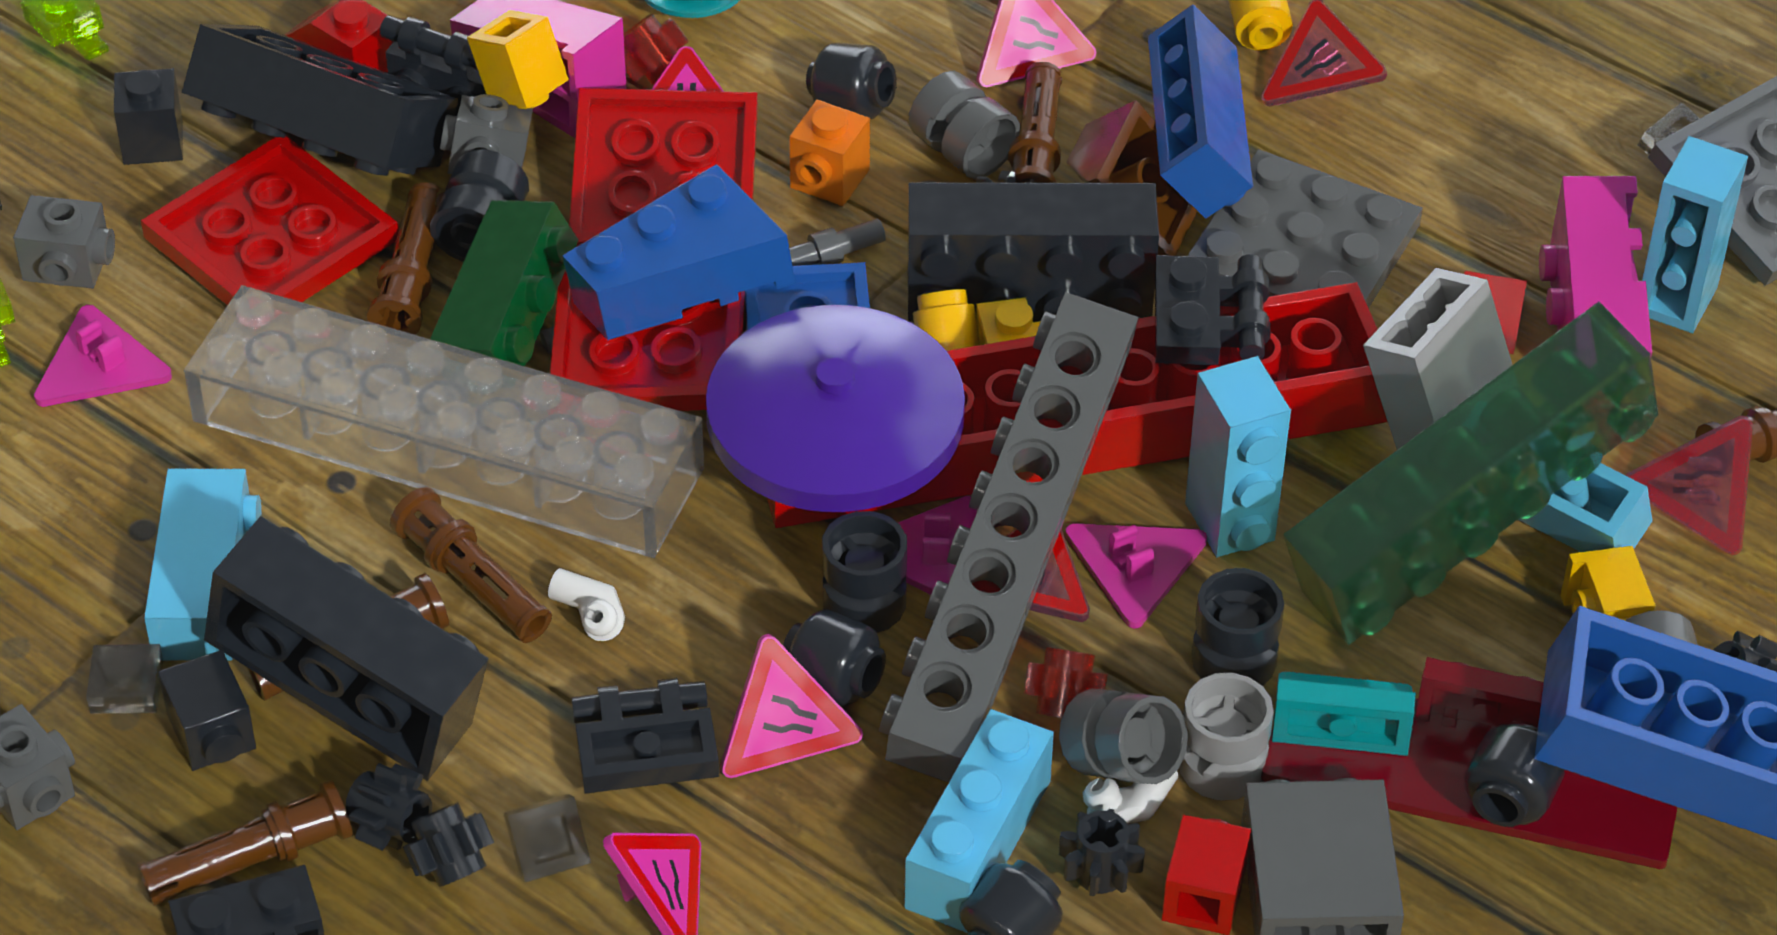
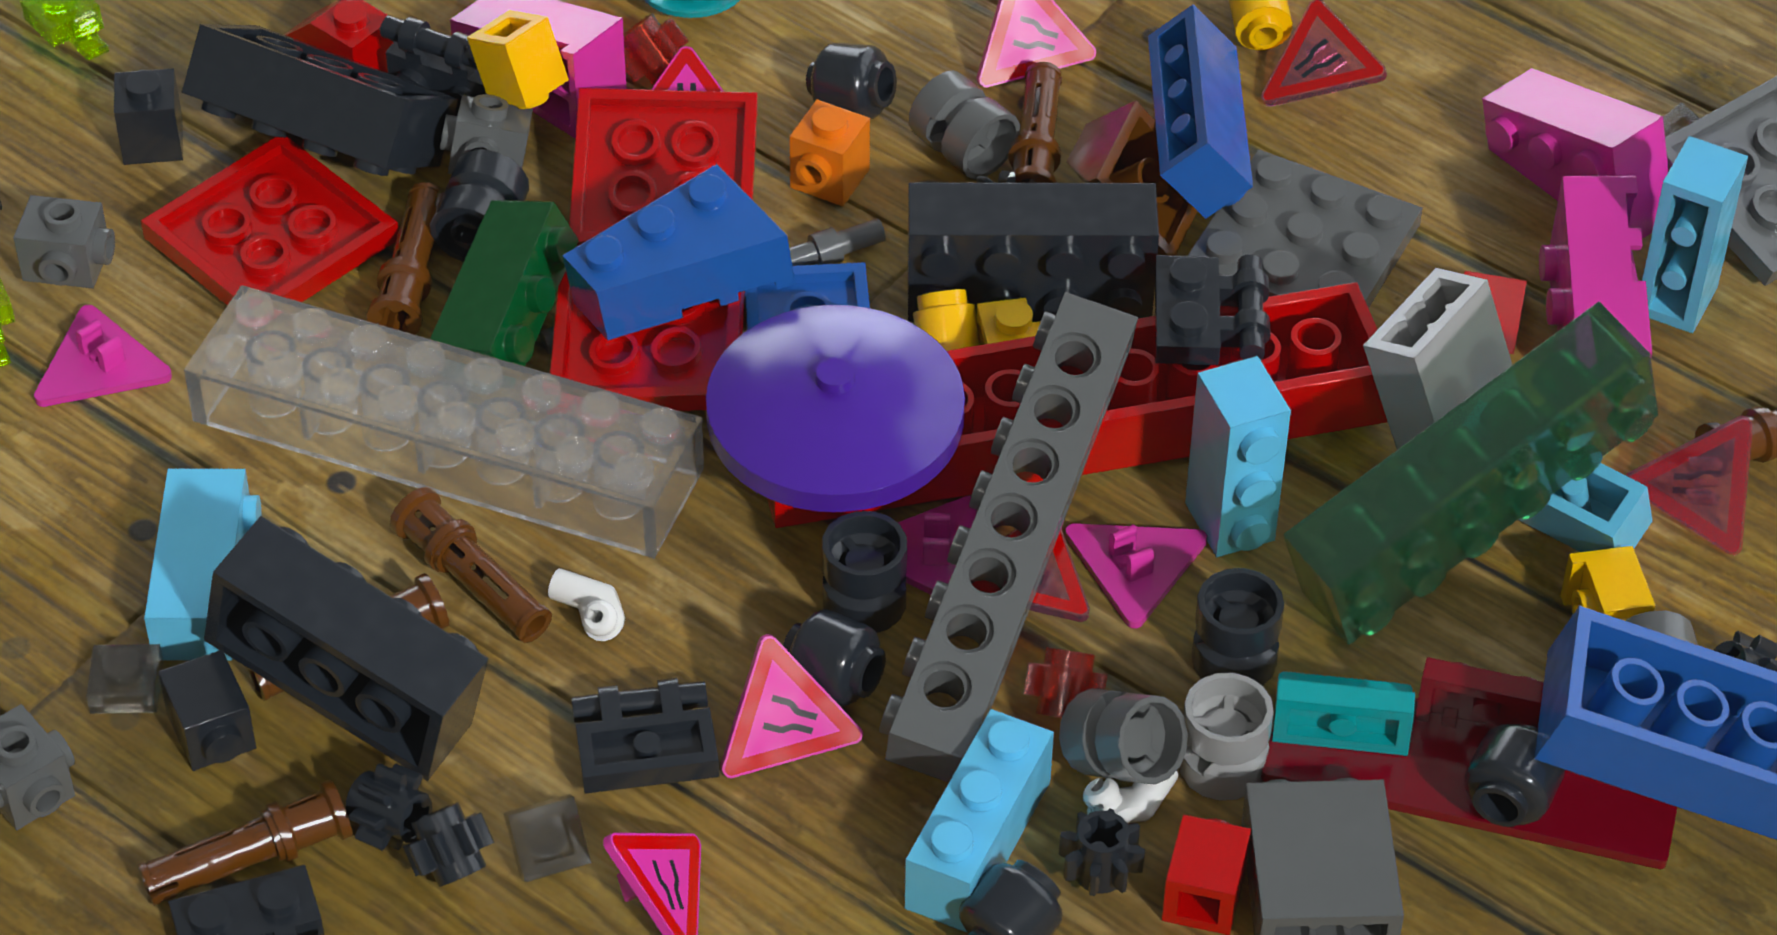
(1562, 129): none -> dark pink wedge

